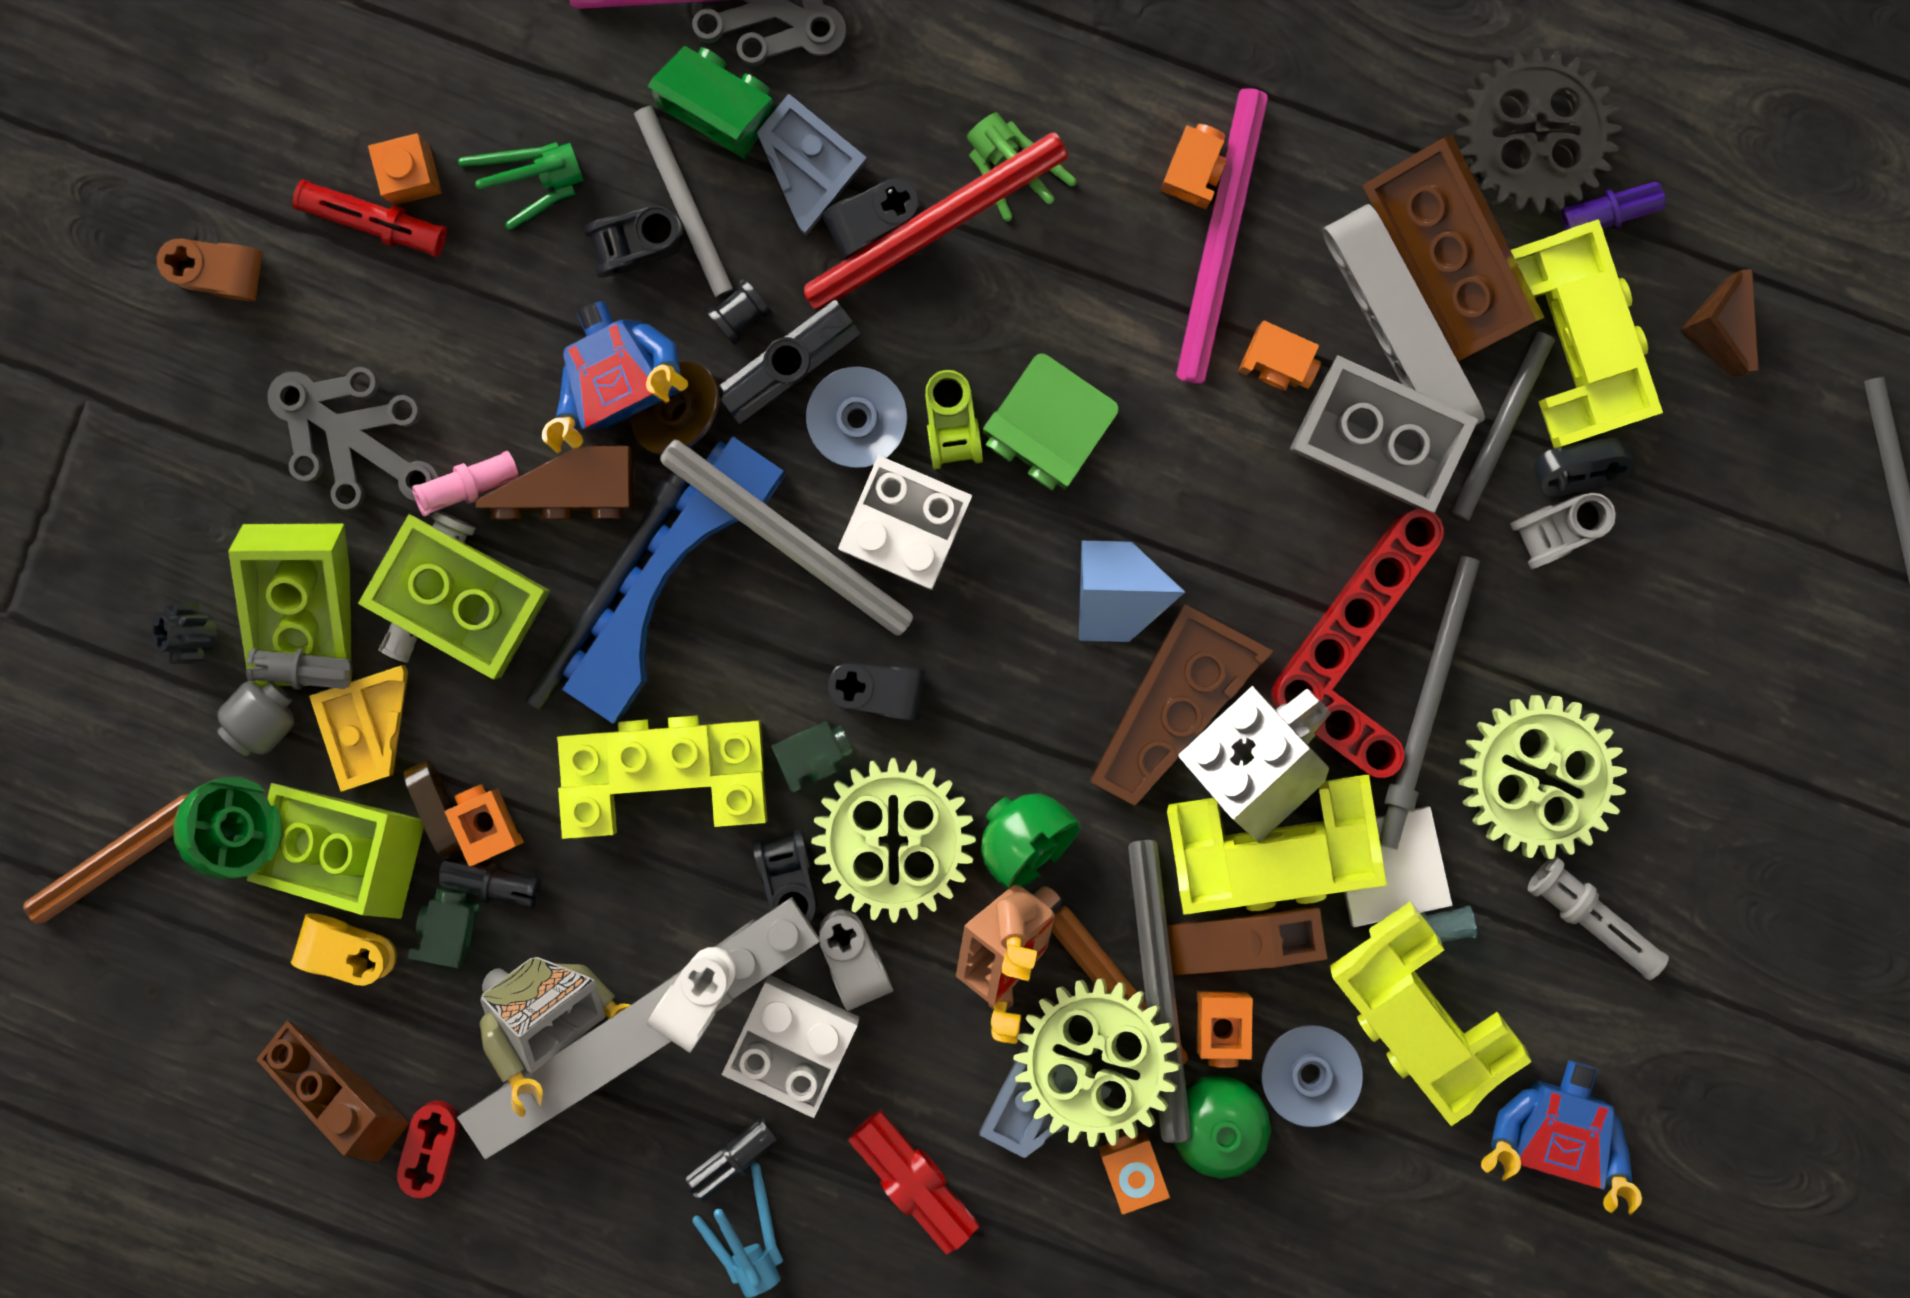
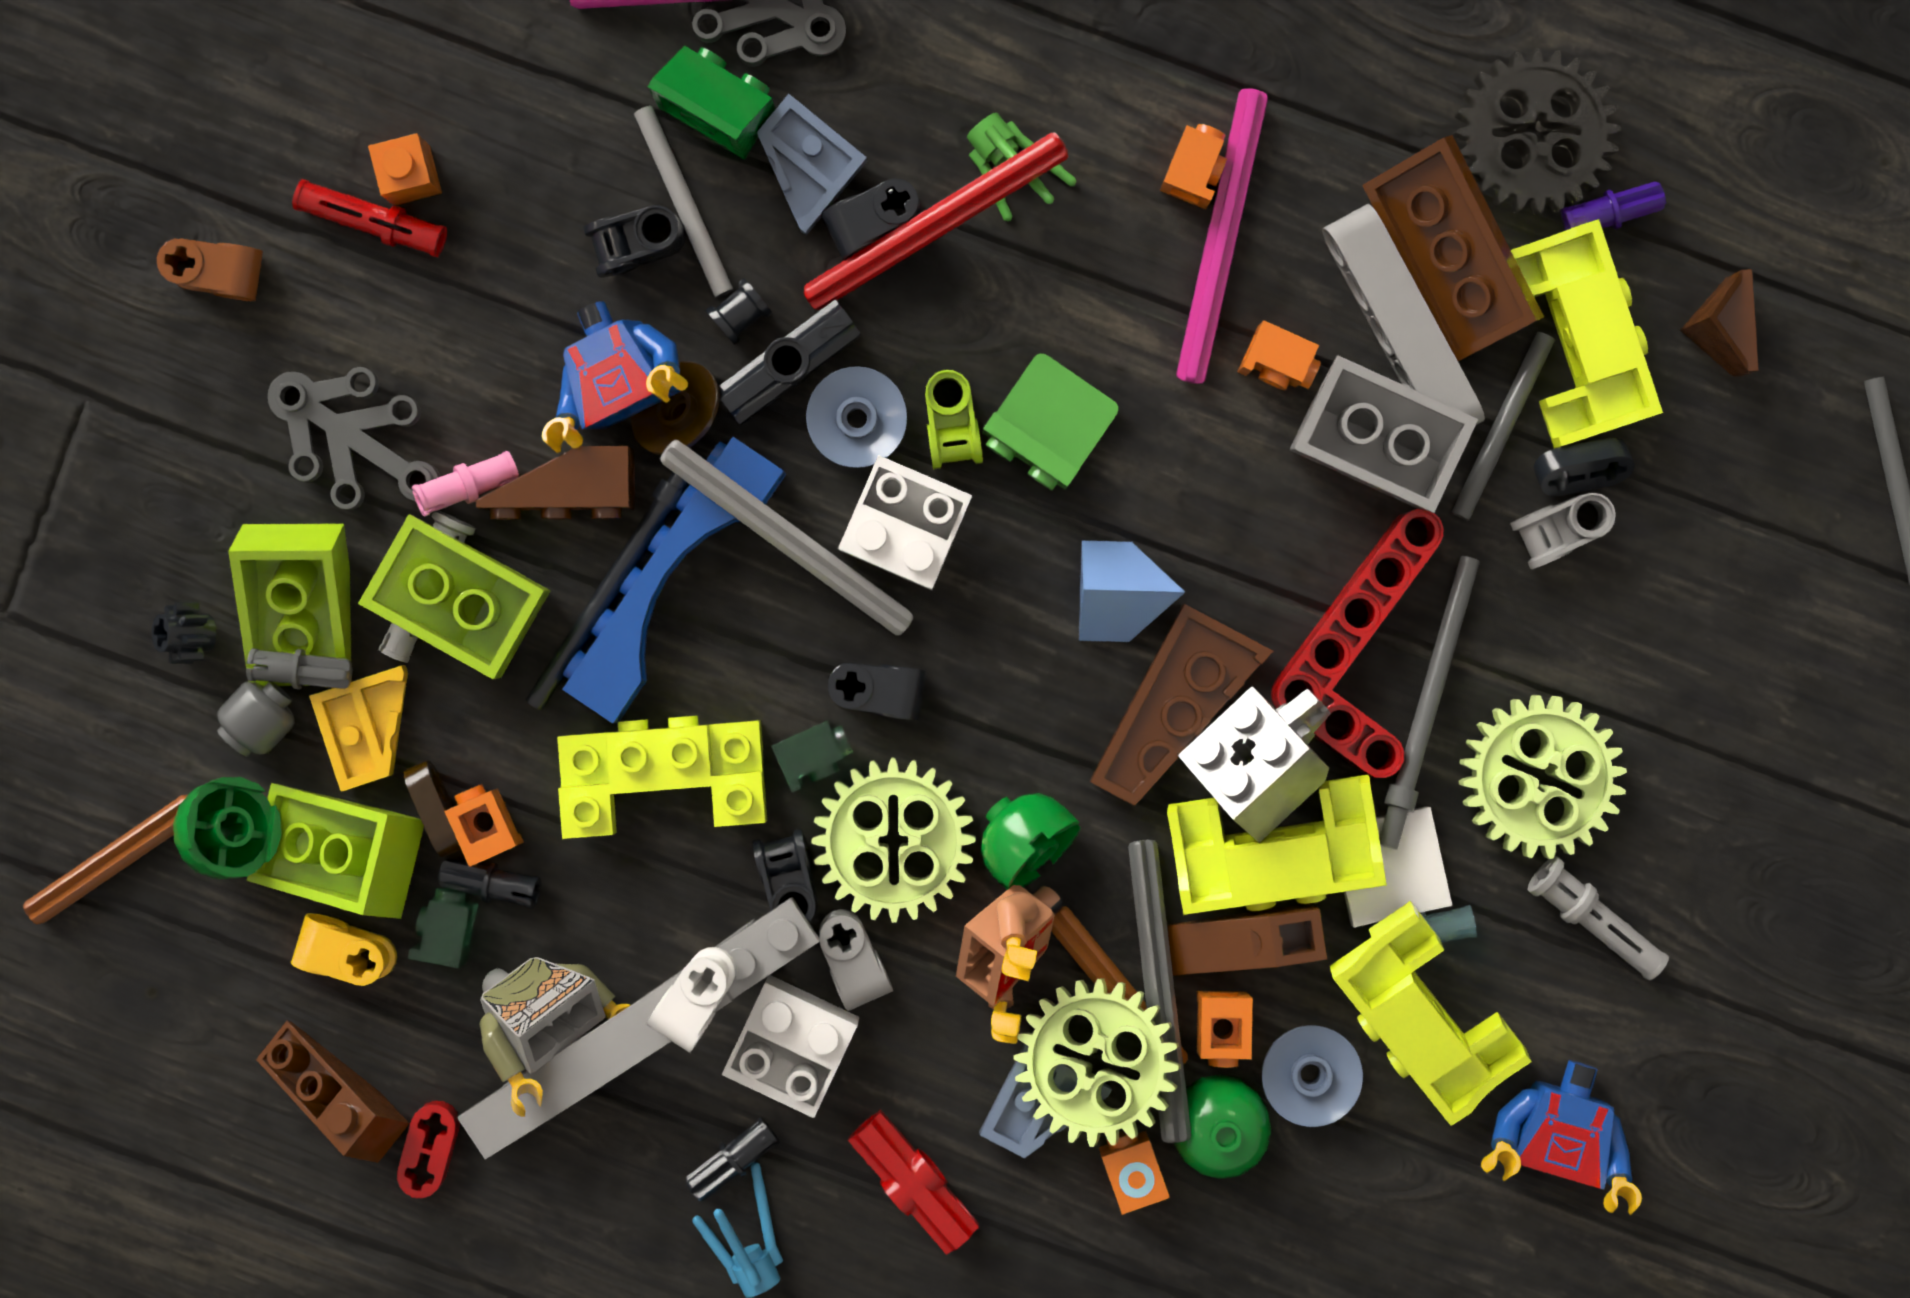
(553, 164): green plant -> none

